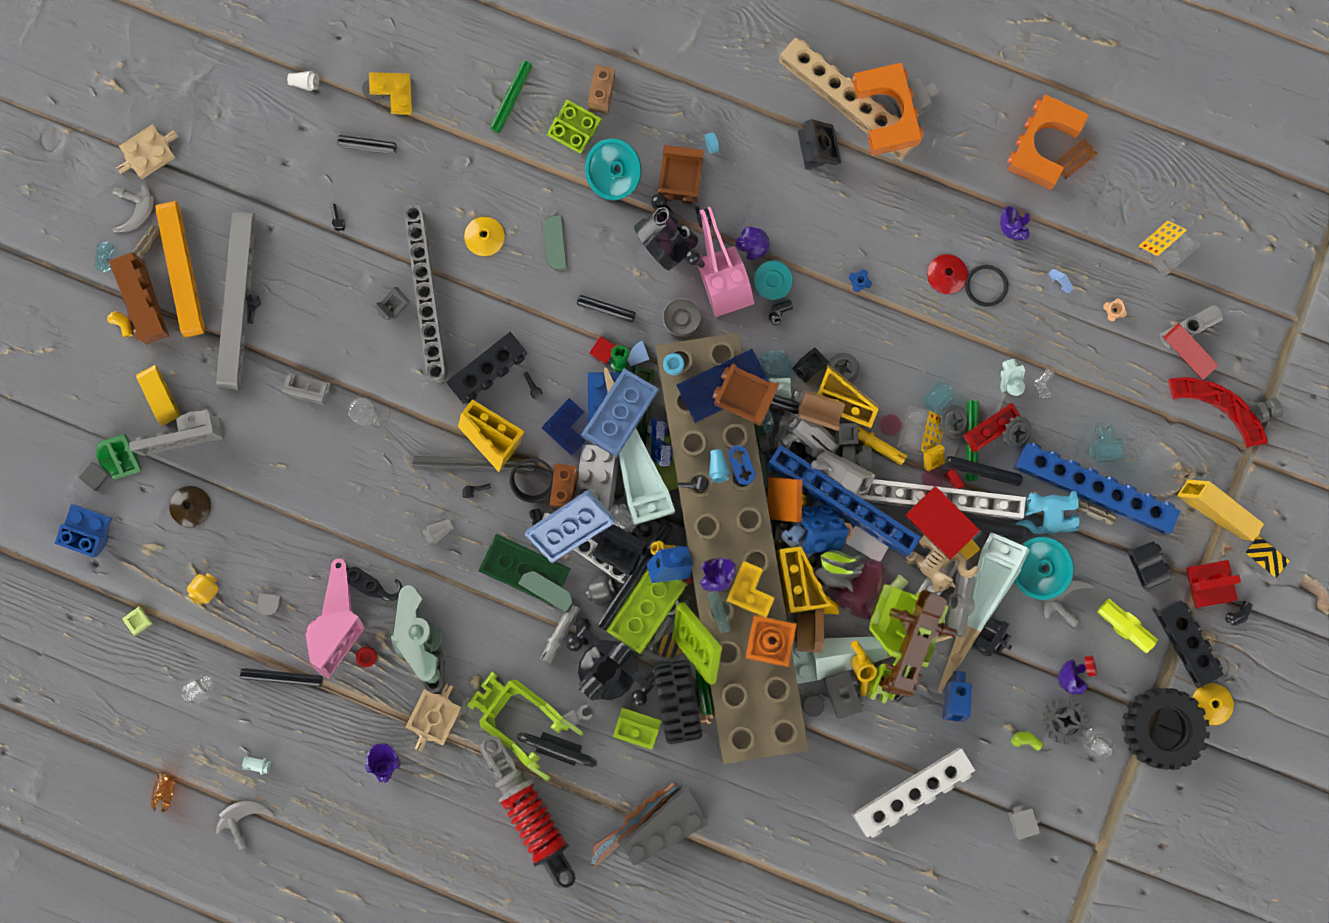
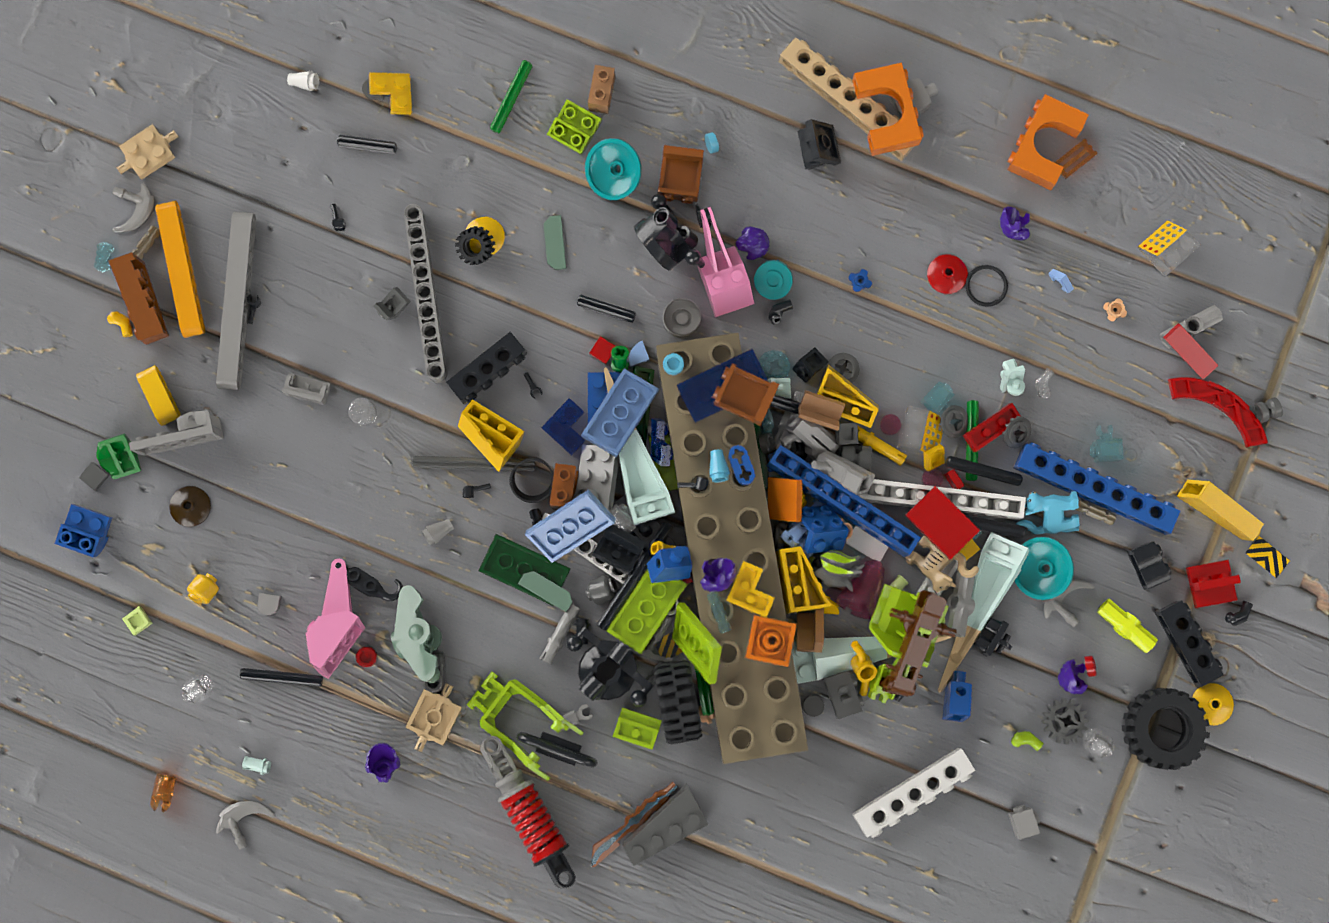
(465, 250): none -> black tyre

